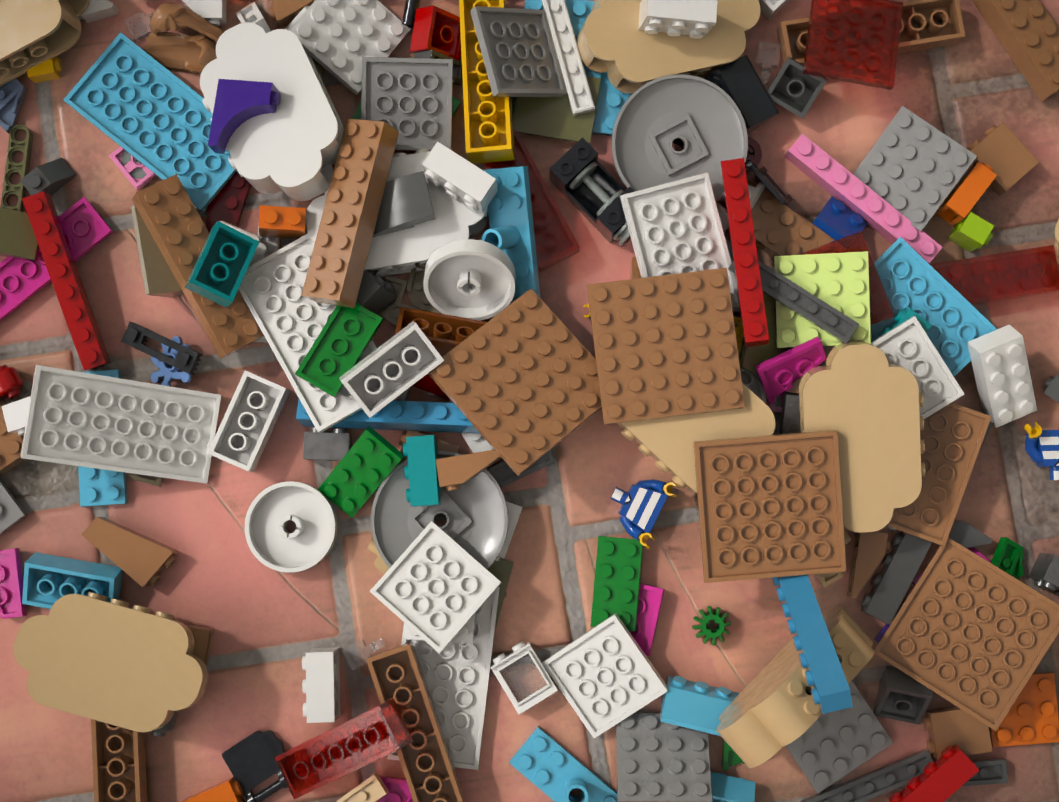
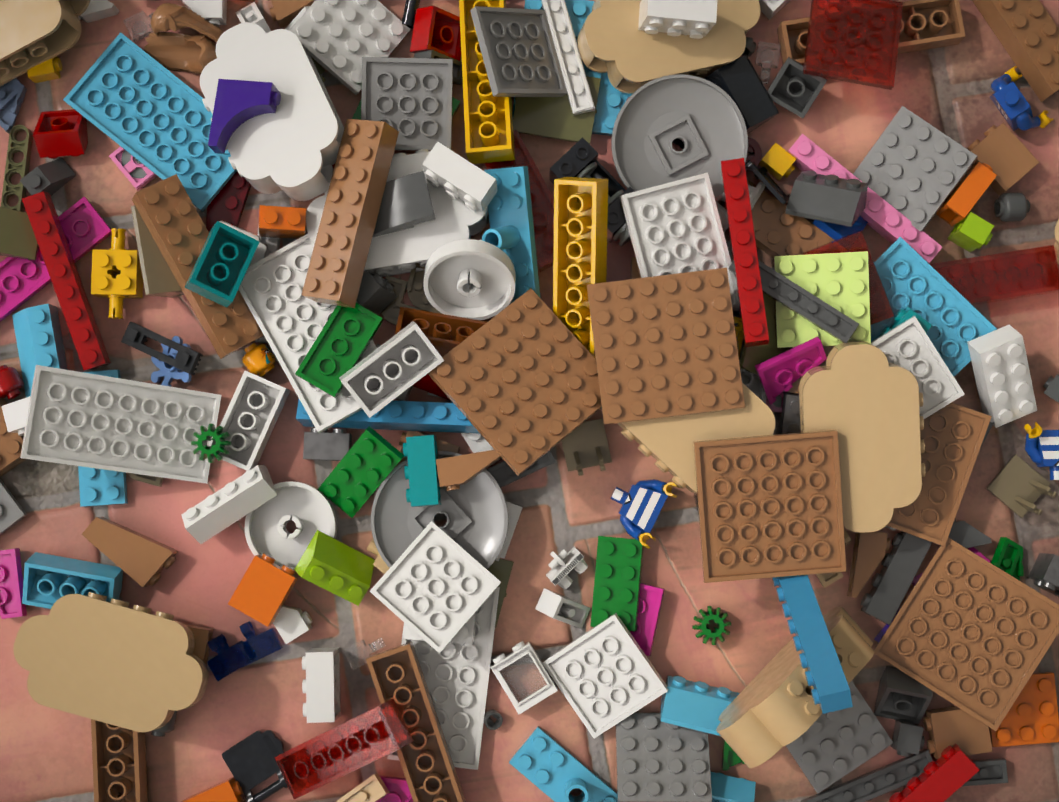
(38, 341): none -> medium azure slope
(61, 134): none -> red slope
(105, 266): none -> yellow brick
(216, 449): none -> green gear
(228, 658): none -> clear blue plate
(229, 504): none -> white slope
(258, 359): none -> light orange head
(260, 644): none -> clear blue plate
(263, 589): none -> orange brick
(292, 623): none -> white slope
(336, 567): none -> lime slope
(490, 724): none -> dark grey hinge
(562, 608): none -> white slope
(563, 564): none -> white hips
(579, 250): none -> yellow brick
(587, 447): none -> dark tan plate
(750, 47): none -> dark grey hinge
(778, 162): none -> yellow brick
(827, 198): none -> dark grey slope
(907, 738): none -> dark grey brick
(1011, 207): none -> dark grey head
(1014, 105): none -> blue torso
(1020, 487): none -> dark tan plate

